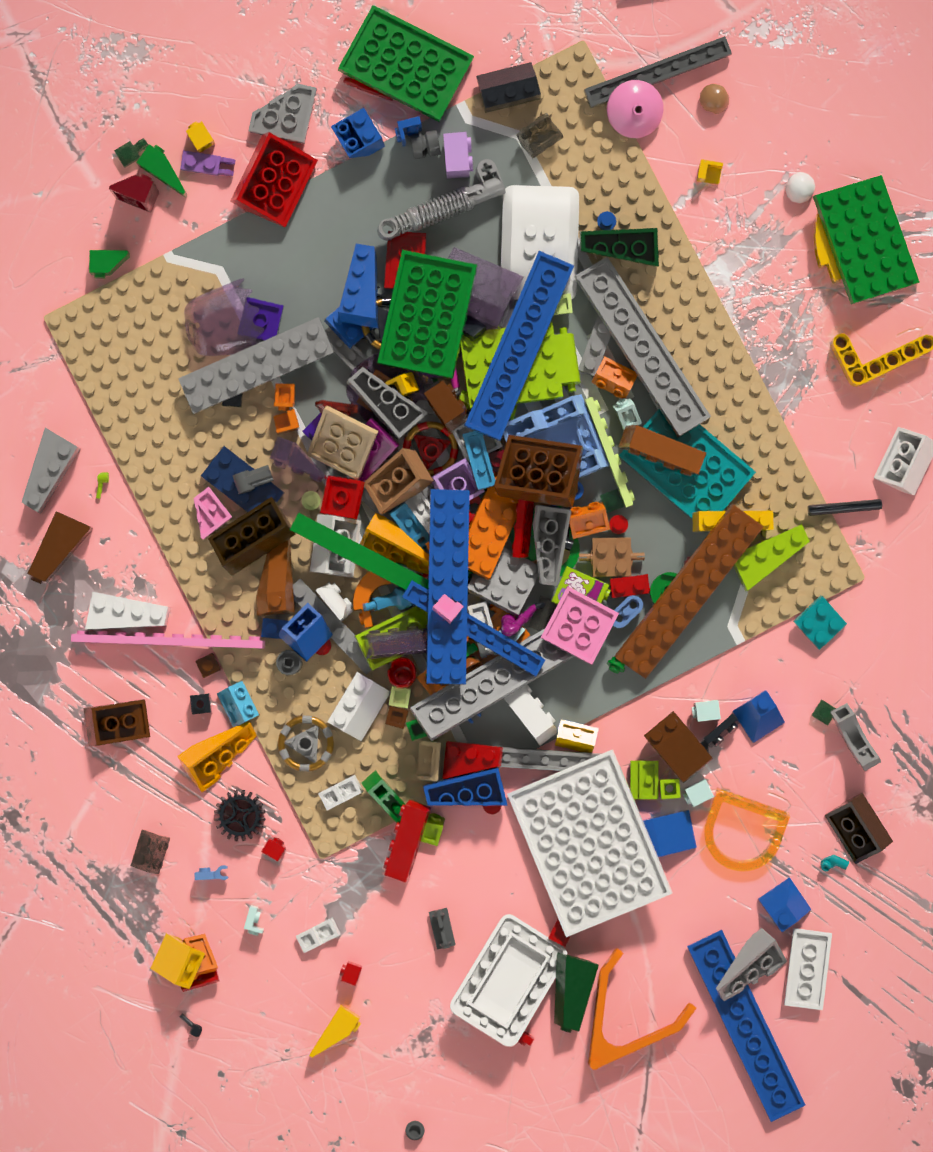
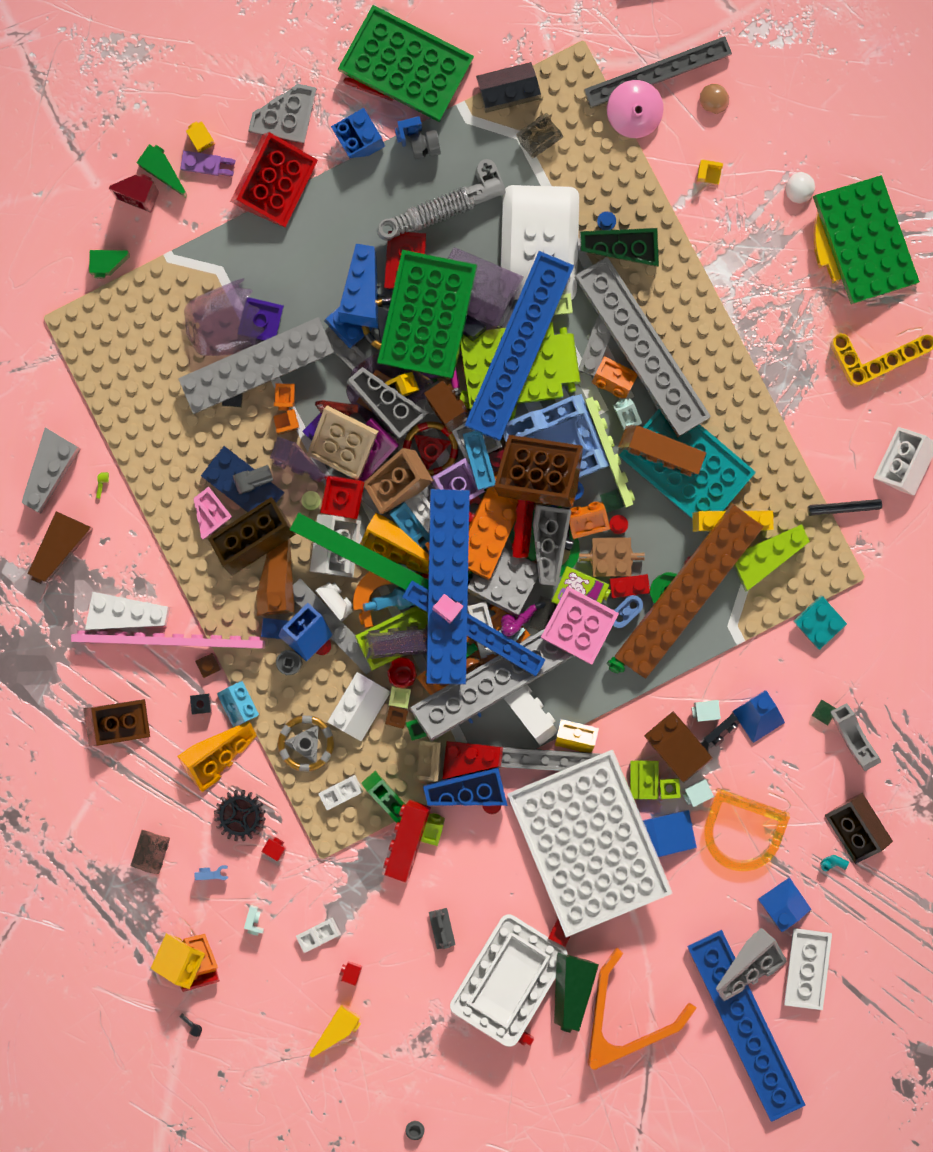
(129, 153): clear green plate -> none
(456, 155): lavender brick -> none

